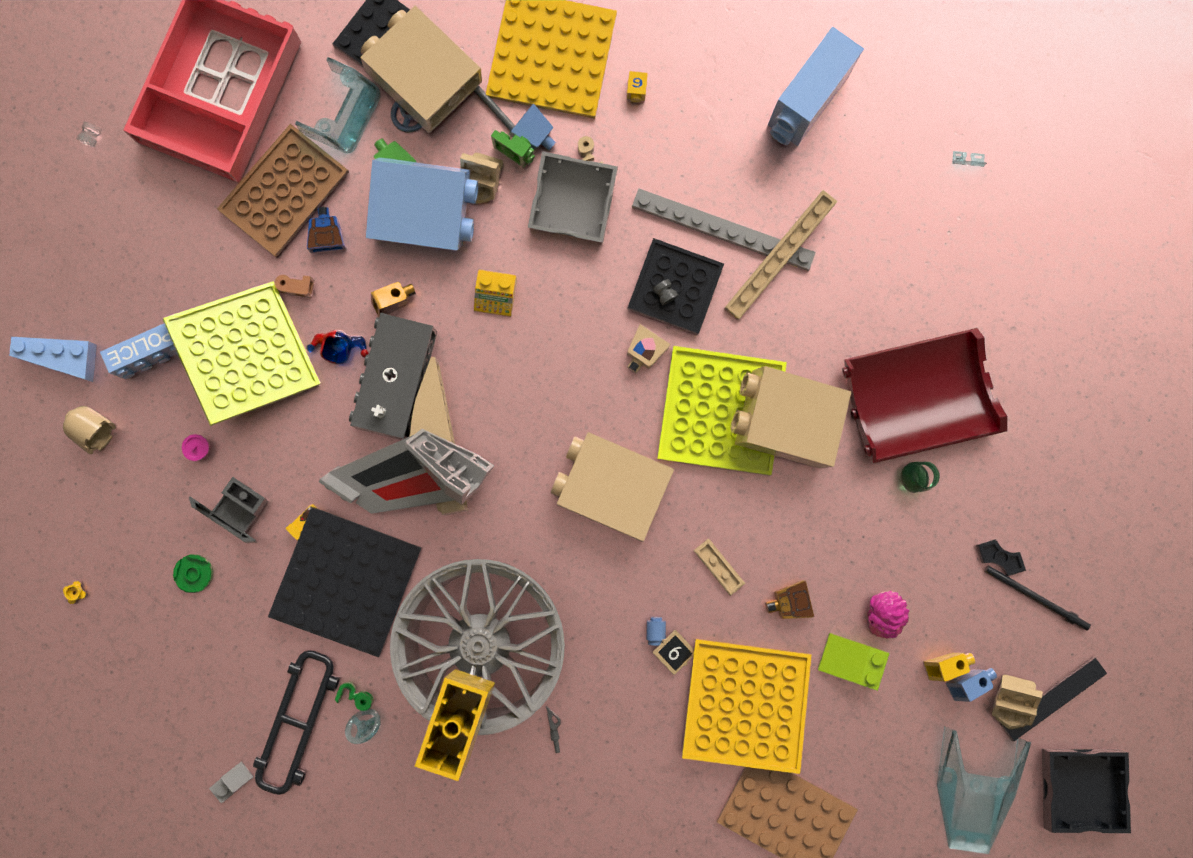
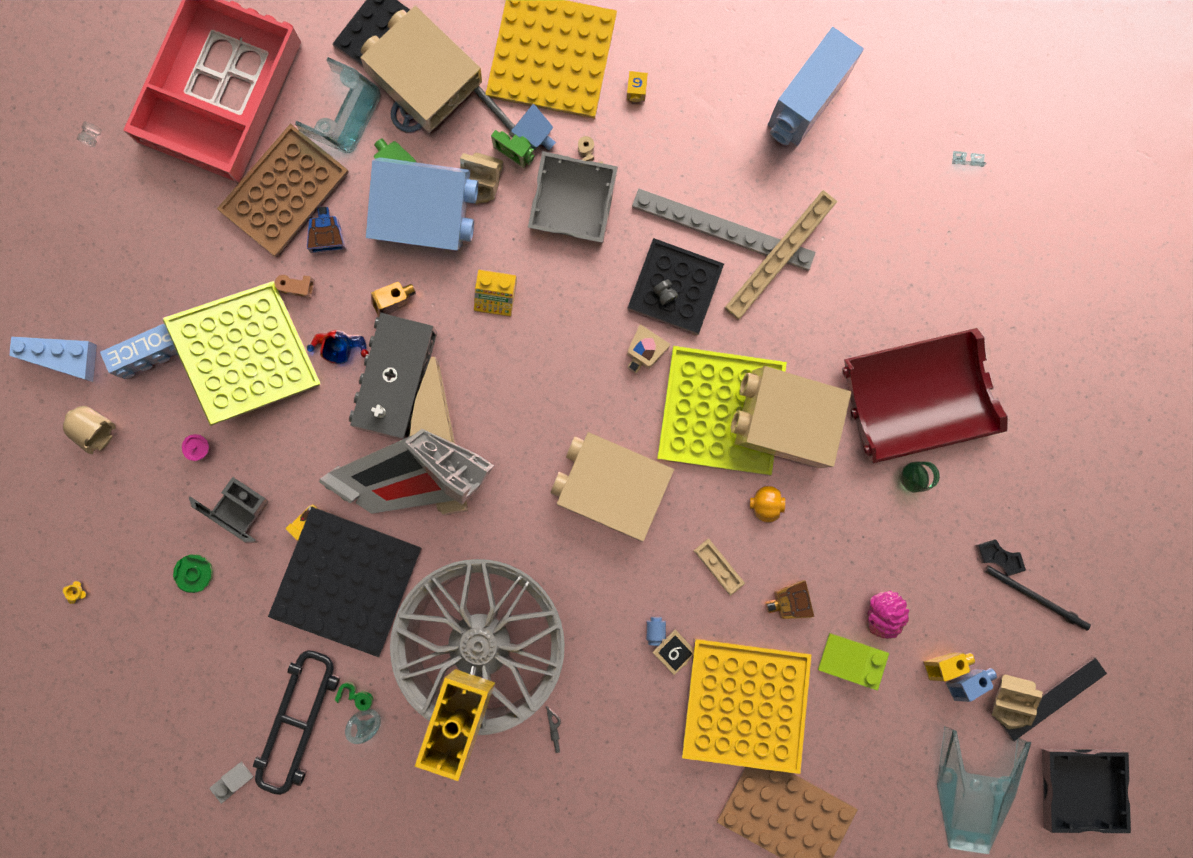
(768, 504): none -> light orange plant

